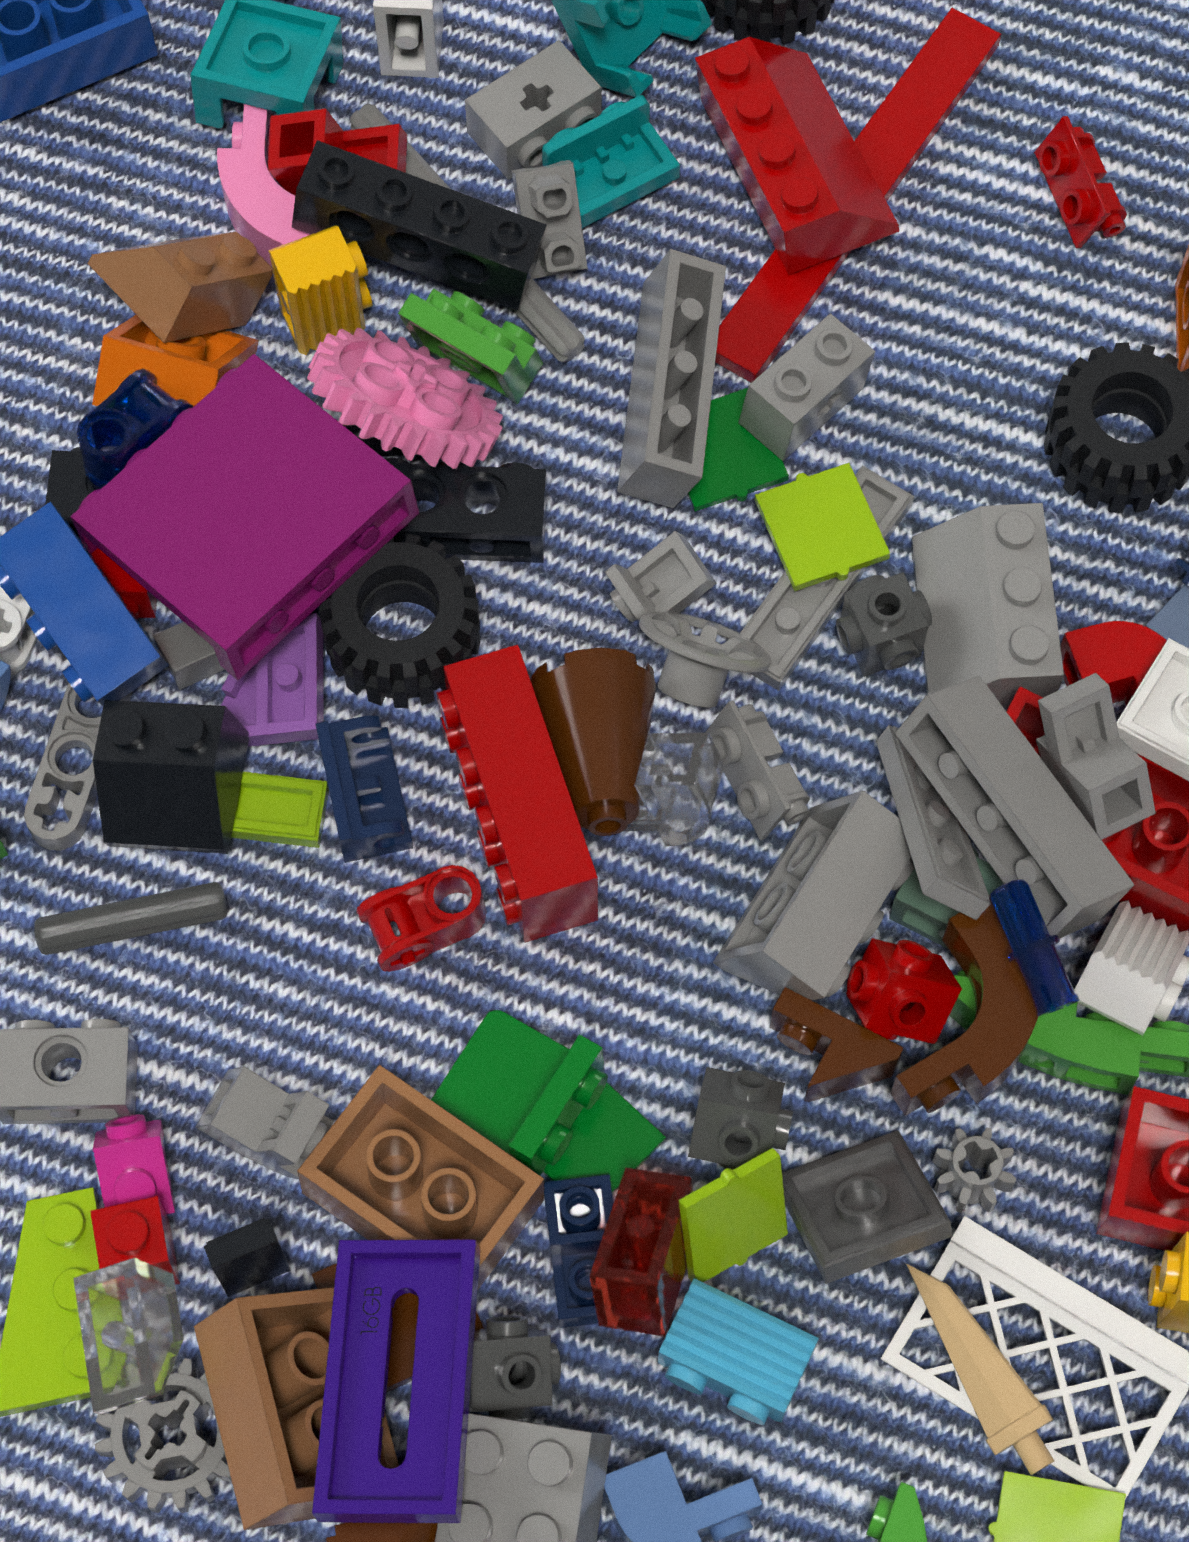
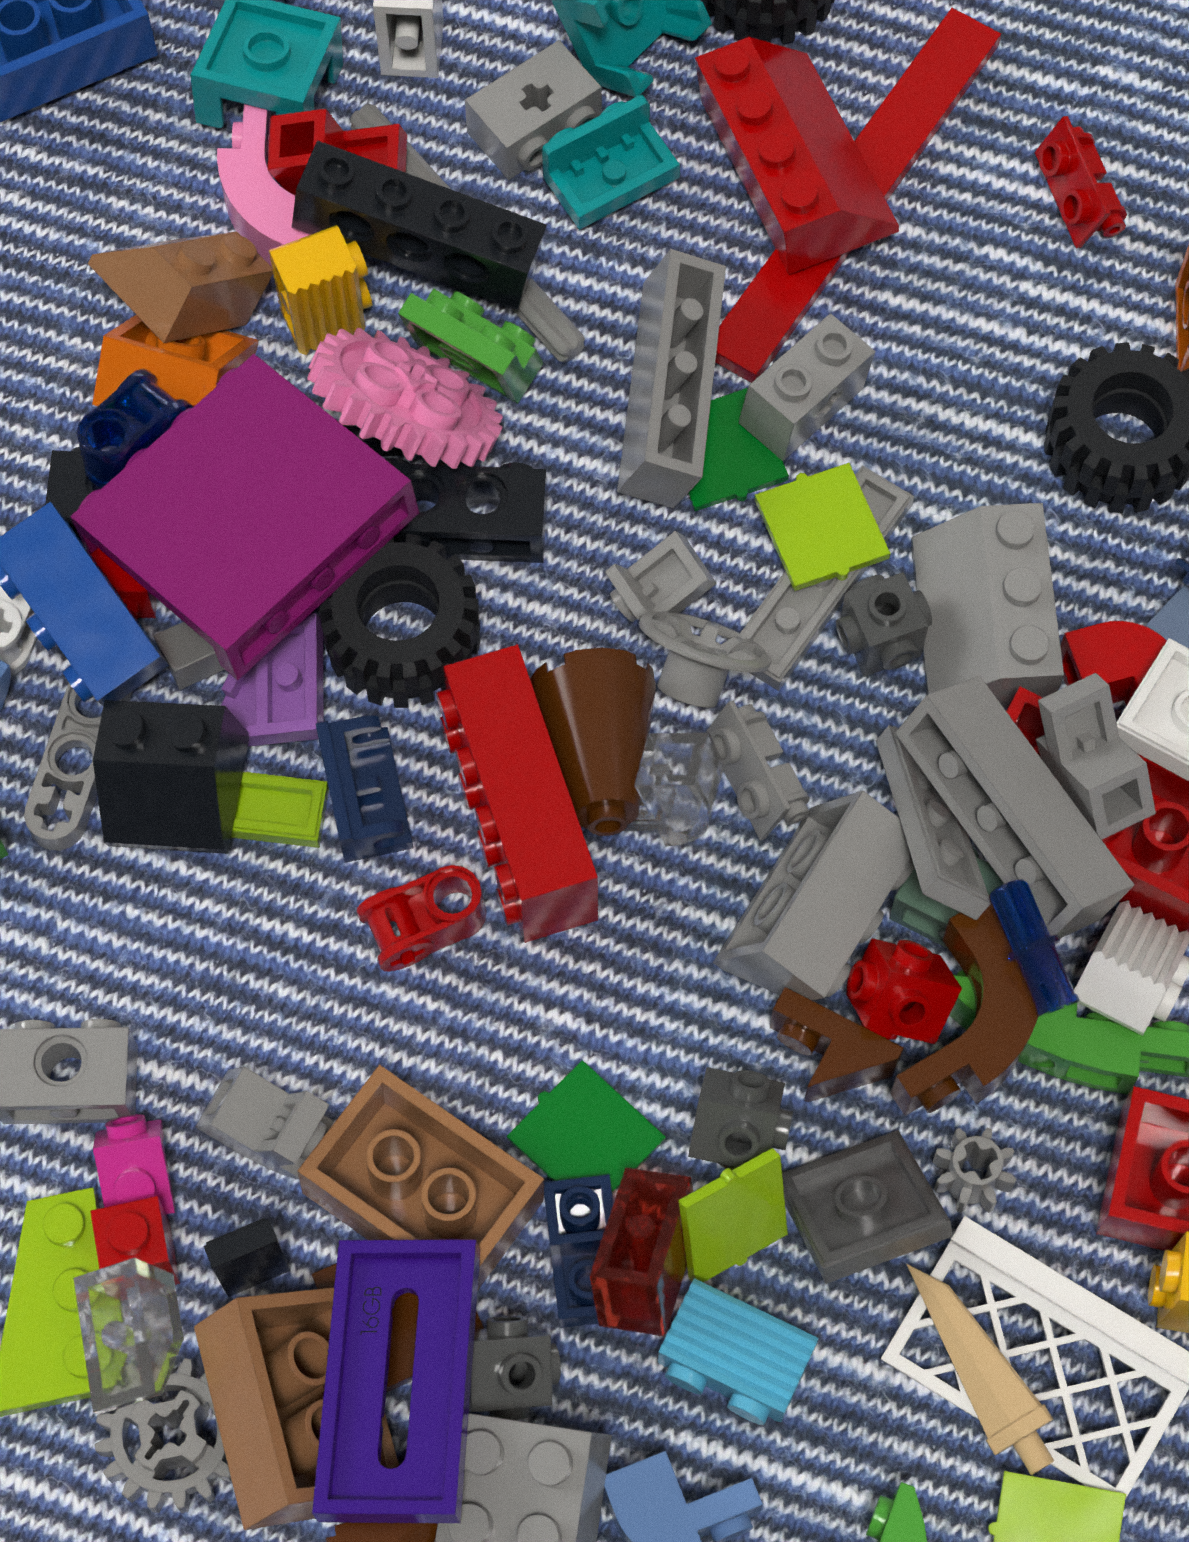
(130, 918): dark grey axle -> none
(522, 1088): green bracket -> none
(552, 198): light grey hips -> none

